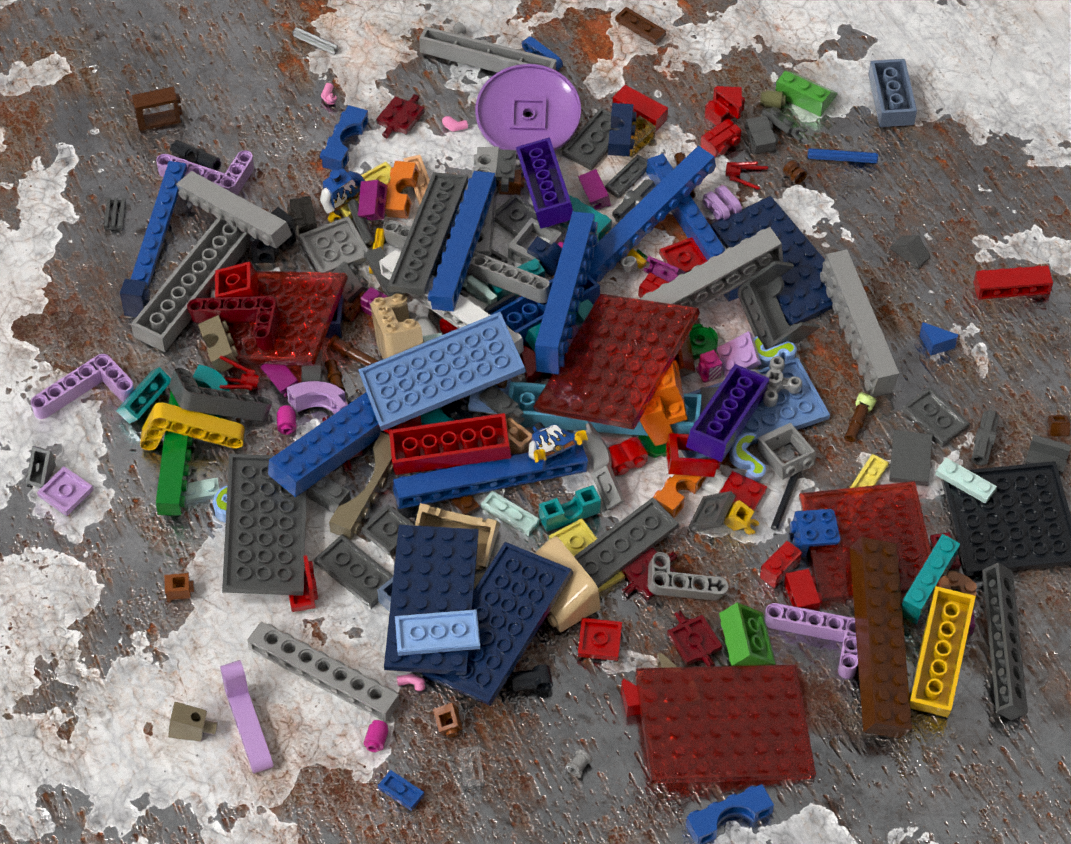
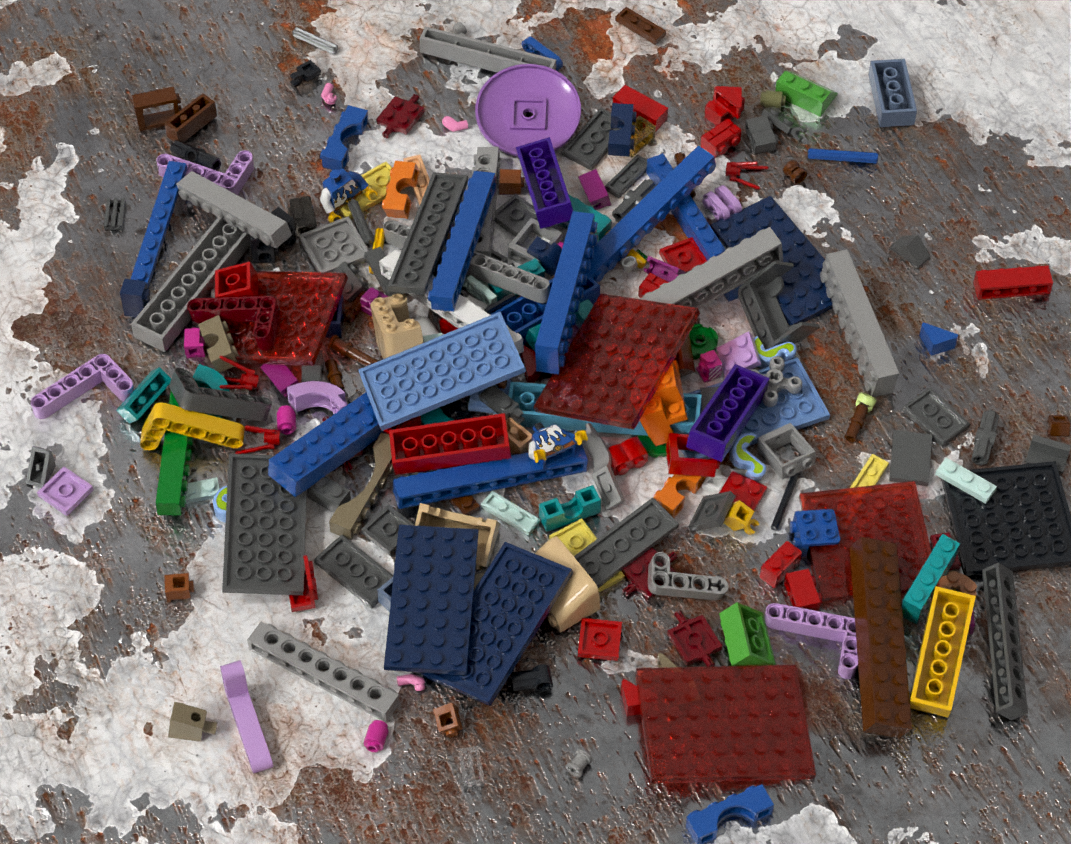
(191, 118): none -> reddish brown brick
(194, 343): none -> dark pink brick
(271, 437): none -> red plant
(305, 71): none -> black plate
(372, 200): magenta hinge -> none
(401, 790): blue plate -> none
(437, 632): light blue tile -> none
(506, 168): dark grey plate -> none

